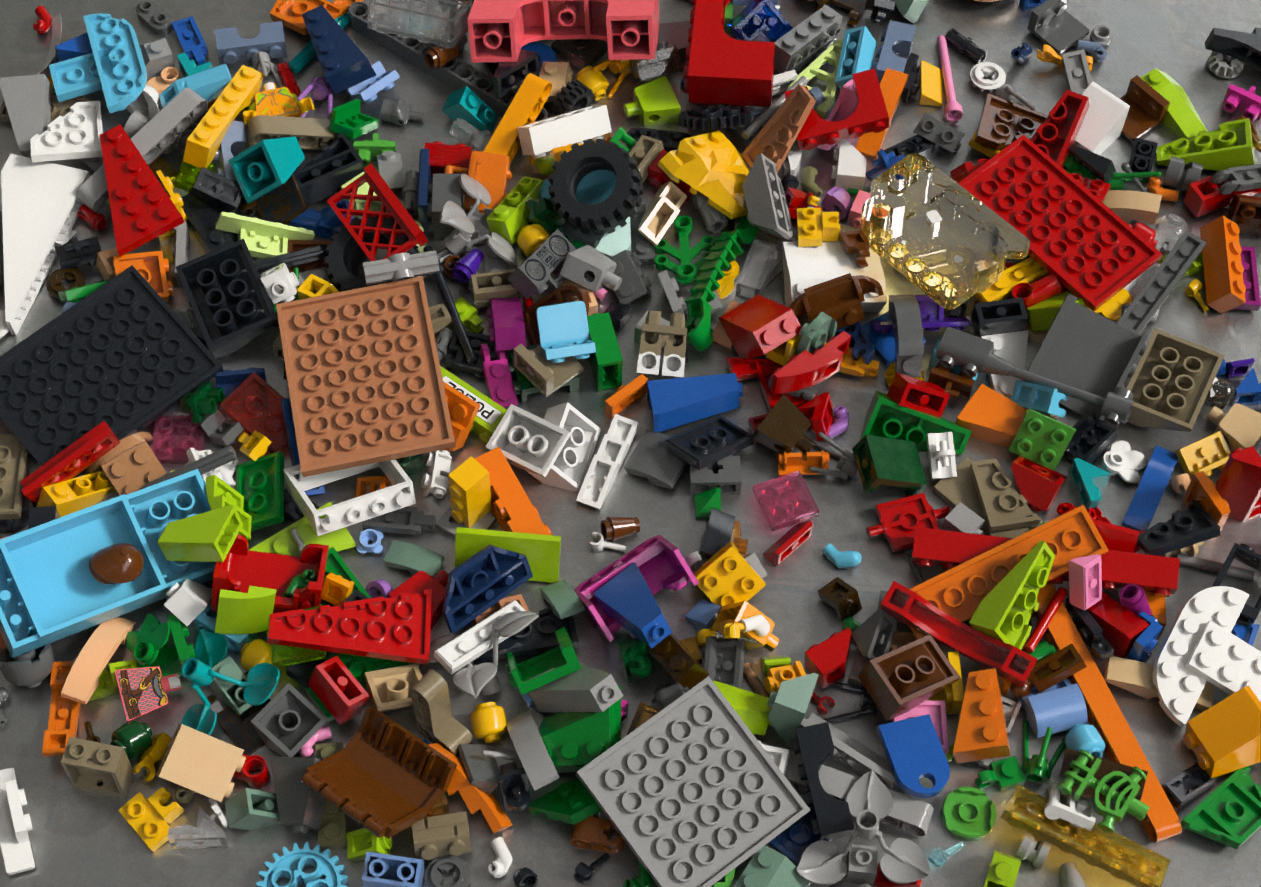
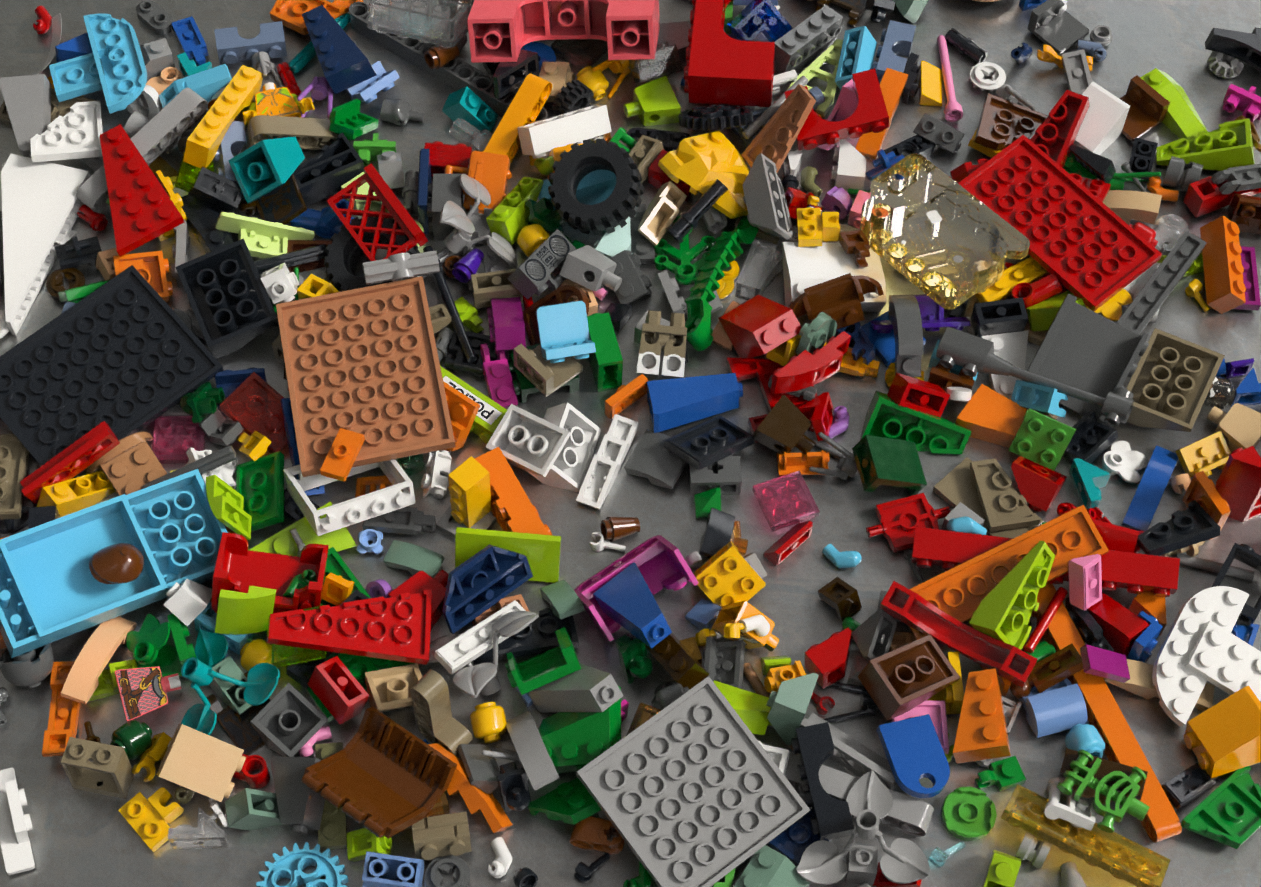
(201, 536): lime slope -> none
(342, 454): none -> orange plate
(690, 218): none -> black pin
(941, 455): white hips -> none
(959, 393): none -> white tile
(966, 525): none -> medium azure arm
(1037, 767): green plant -> none
(1105, 663): none -> magenta tile
(1134, 599): magenta cone -> none

